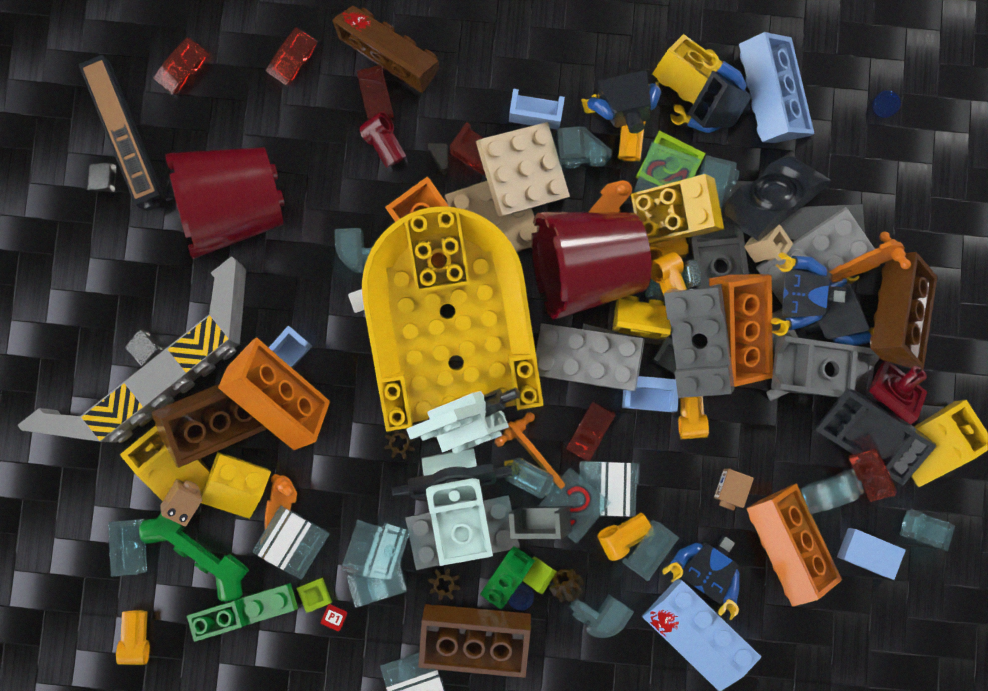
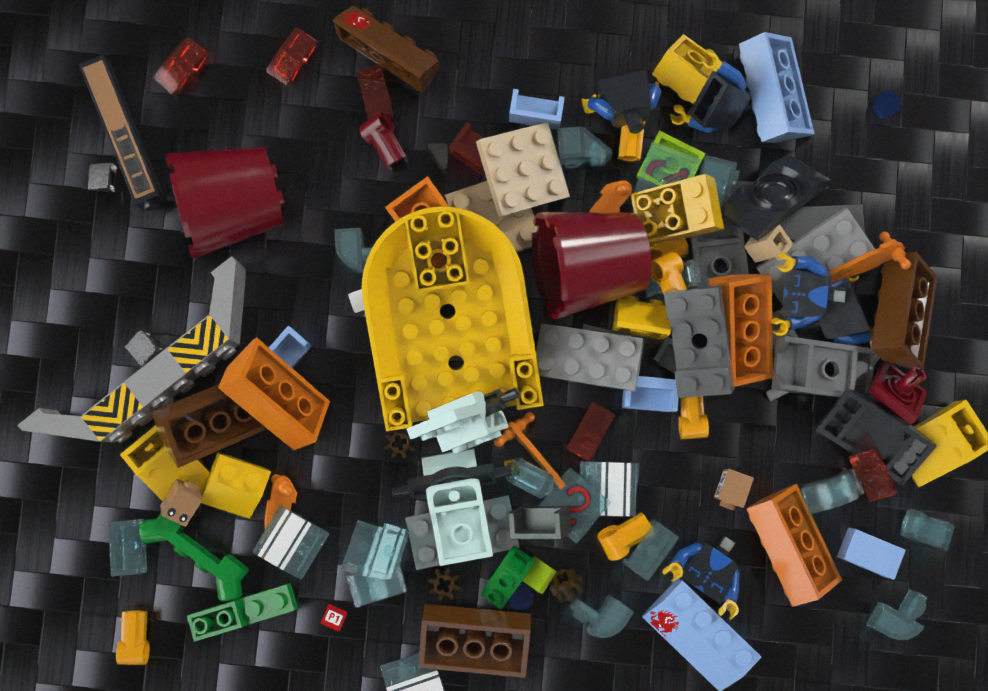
(314, 595): lime tile -> none
(900, 623): none -> clear light blue brick

